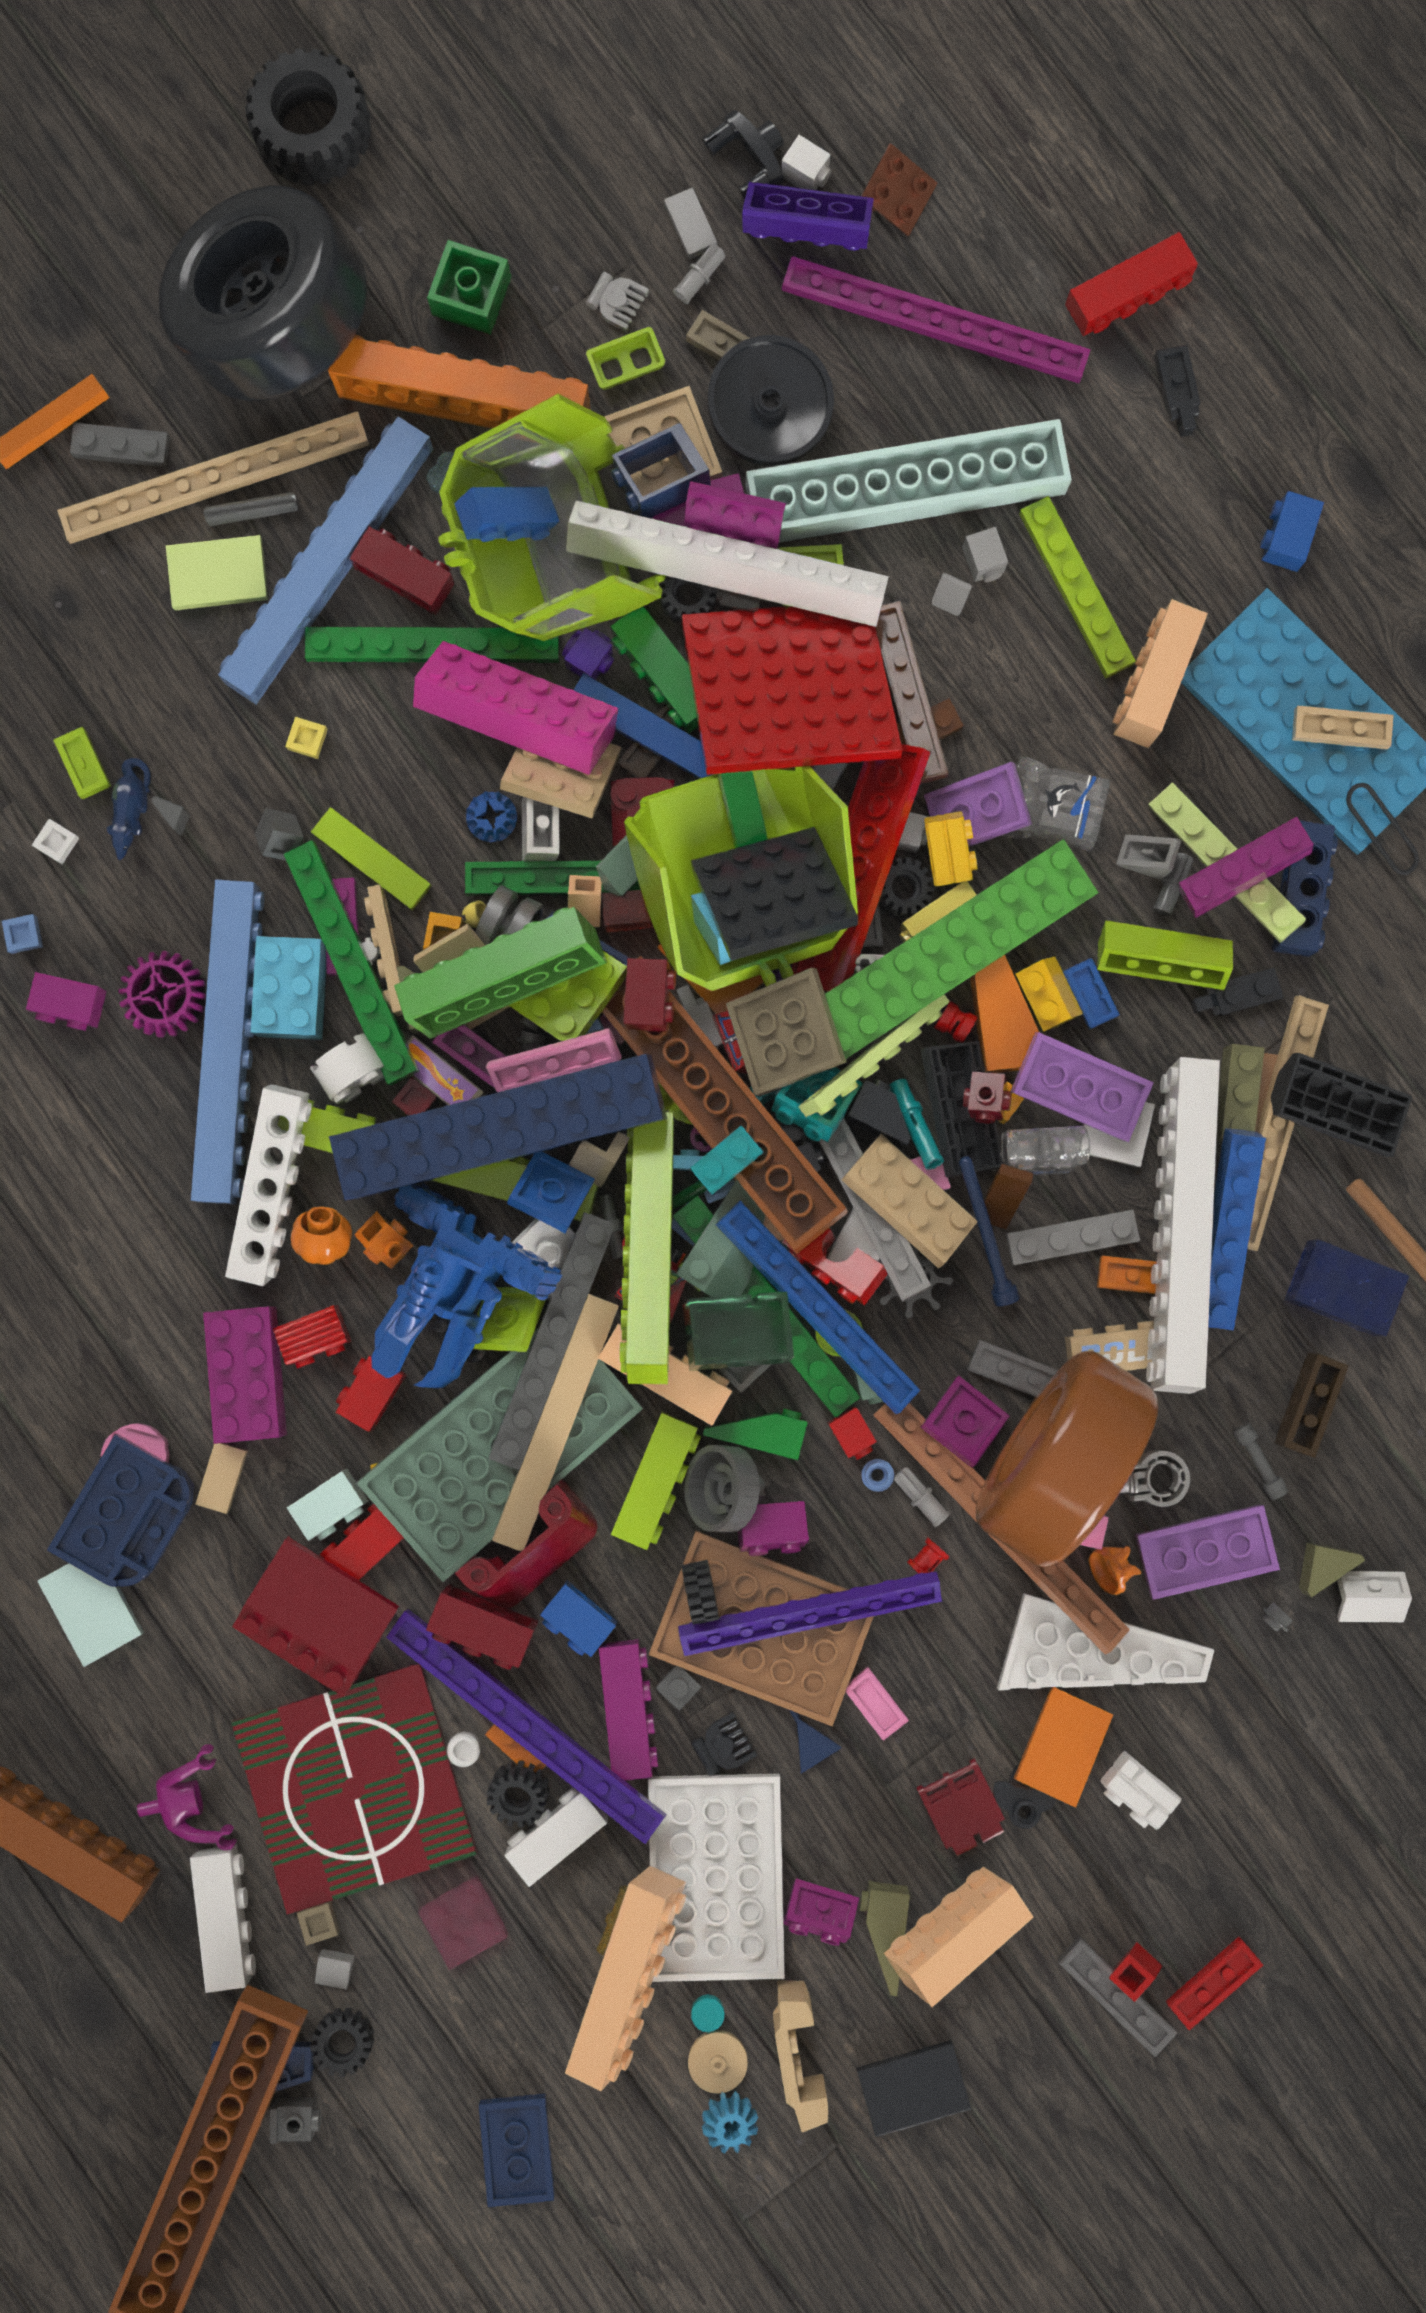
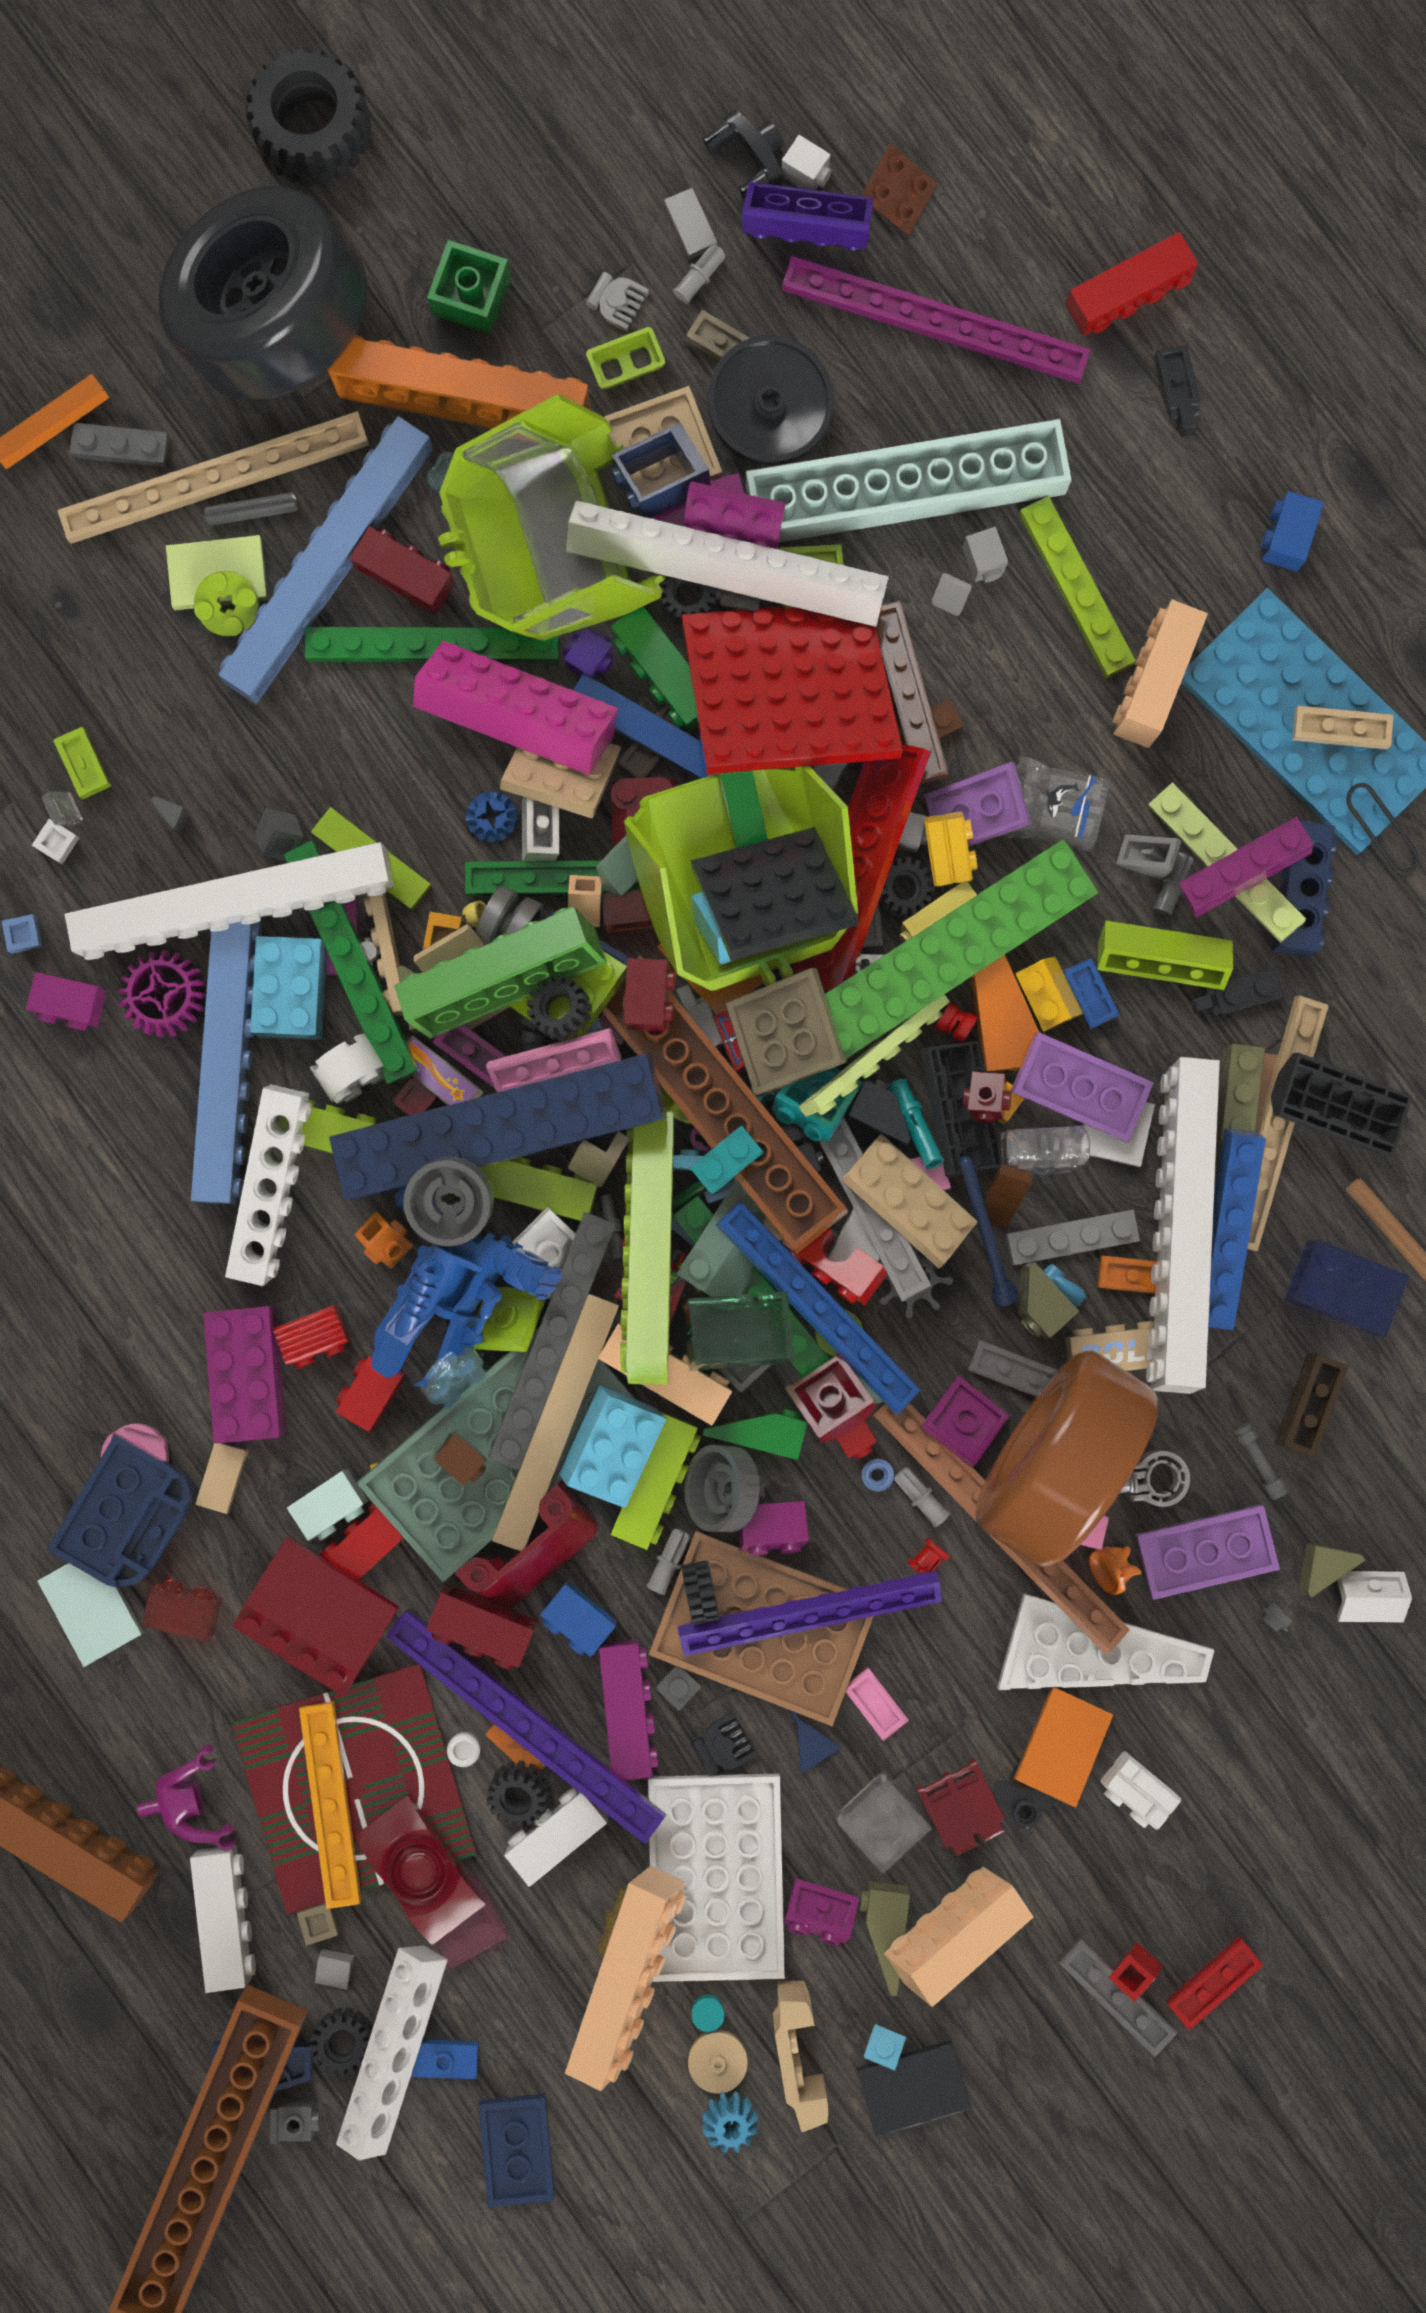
(62, 808): none -> clear tile
(129, 802): dark blue animal -> none
(182, 1610): none -> clear red brick
(209, 609): none -> lime plate
(229, 901): none -> white brick
(306, 737): light yellow plate -> none
(321, 1235): orange plant -> none
(330, 1805): none -> light orange plate
(391, 2052): none -> white brick
(419, 1870): none -> dark red slope
(447, 2059): none -> blue plate
(452, 1376): none -> clear light blue plate
(460, 1459): none -> reddish brown brick
(464, 1181): none -> dark grey piece
(506, 513): blue brick -> none
(546, 995): none -> black tyre
(551, 1191): blue plate -> none
(612, 1446): none -> medium azure brick
(668, 1561): none -> light grey axle
(832, 1399): none -> dark red slope
(883, 1822): none -> clear brick
(884, 2047): none -> medium azure plate
(1042, 1303): none -> olive slope
(1069, 1289): none -> dark azure arm

